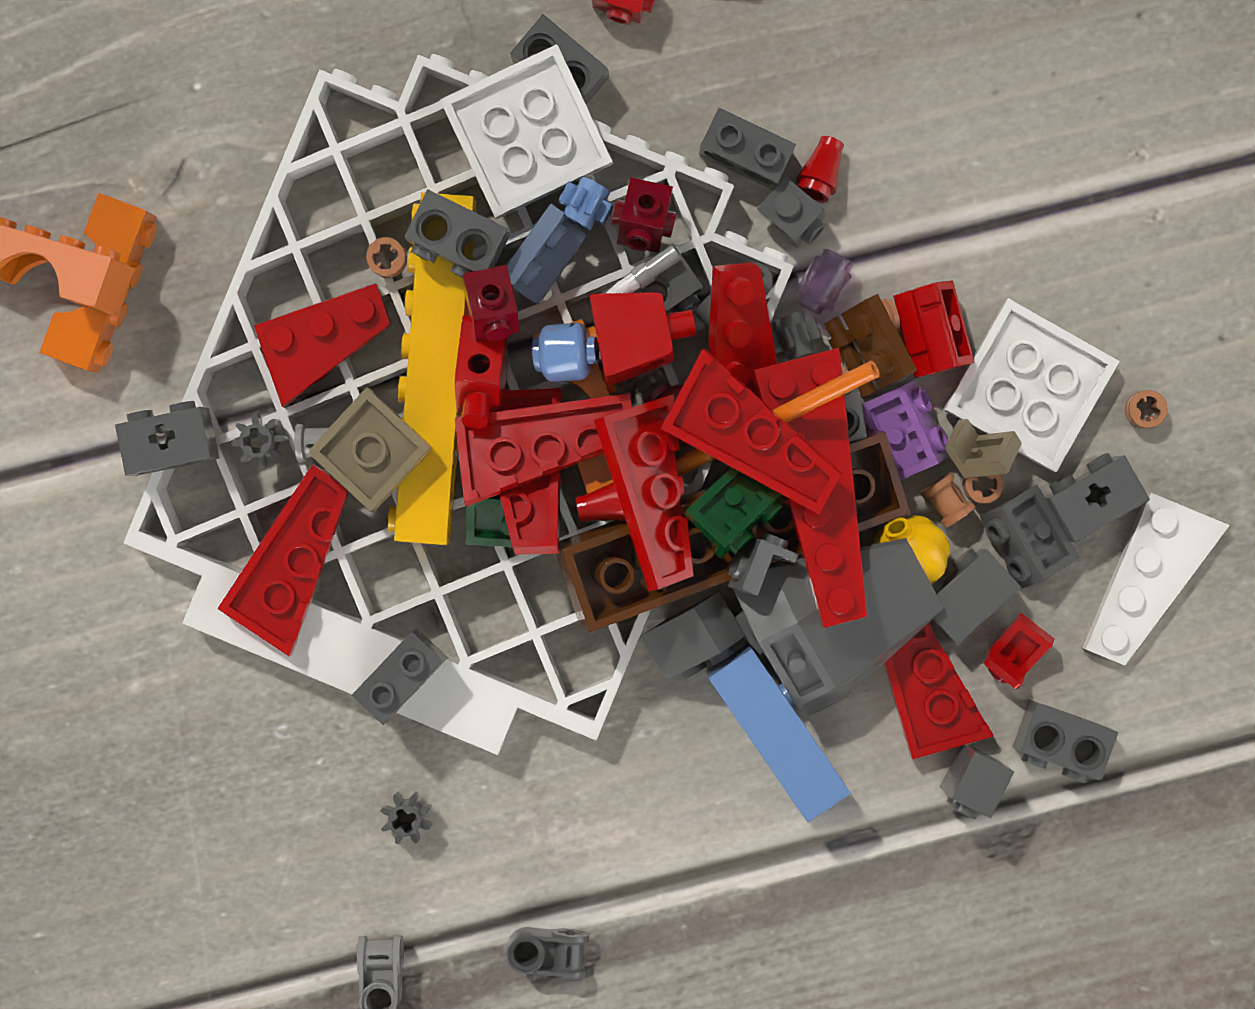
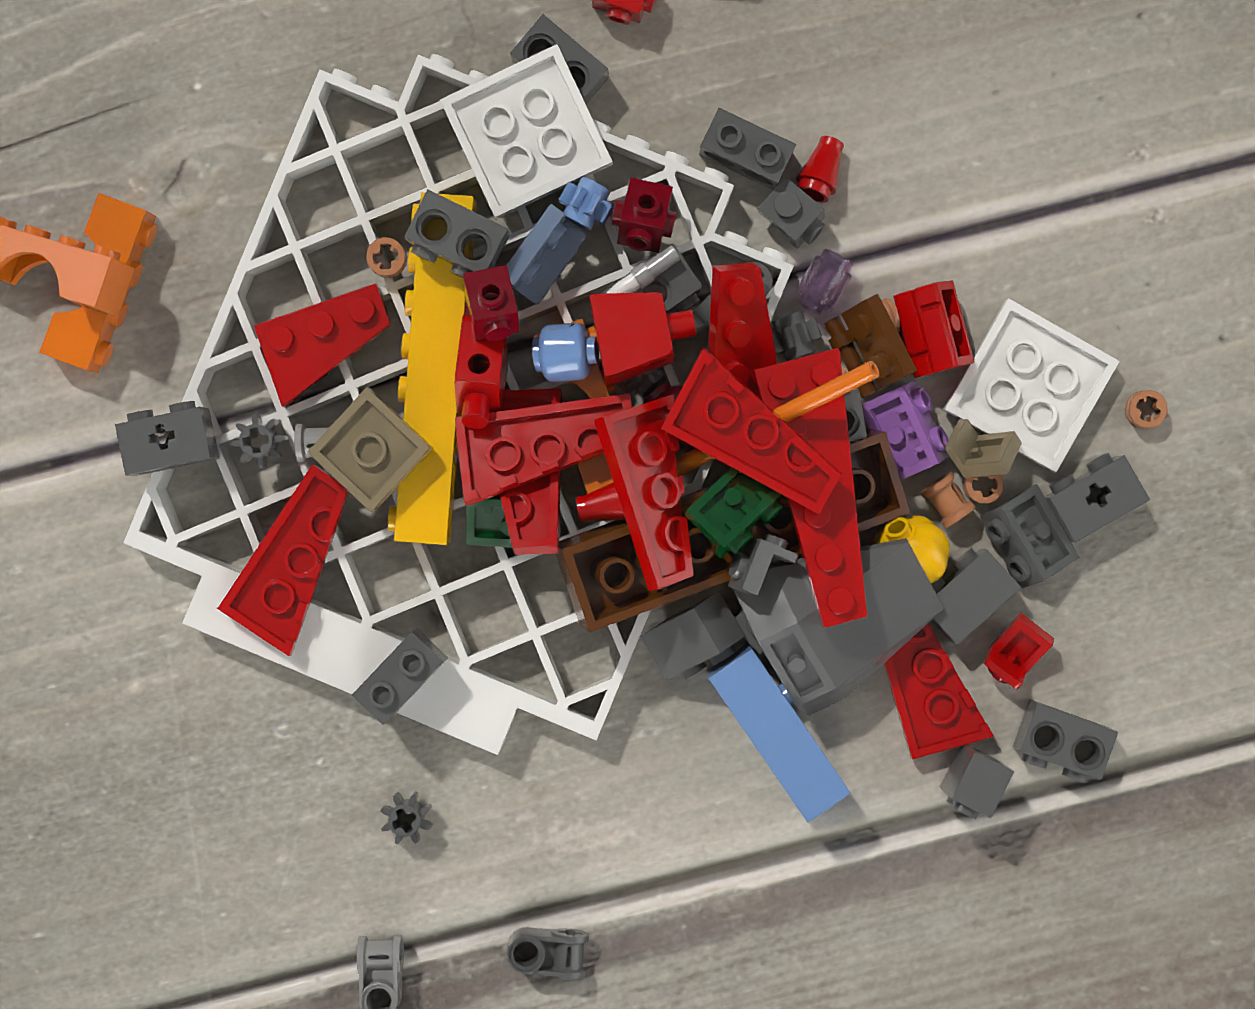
(1152, 570): white wing -> none

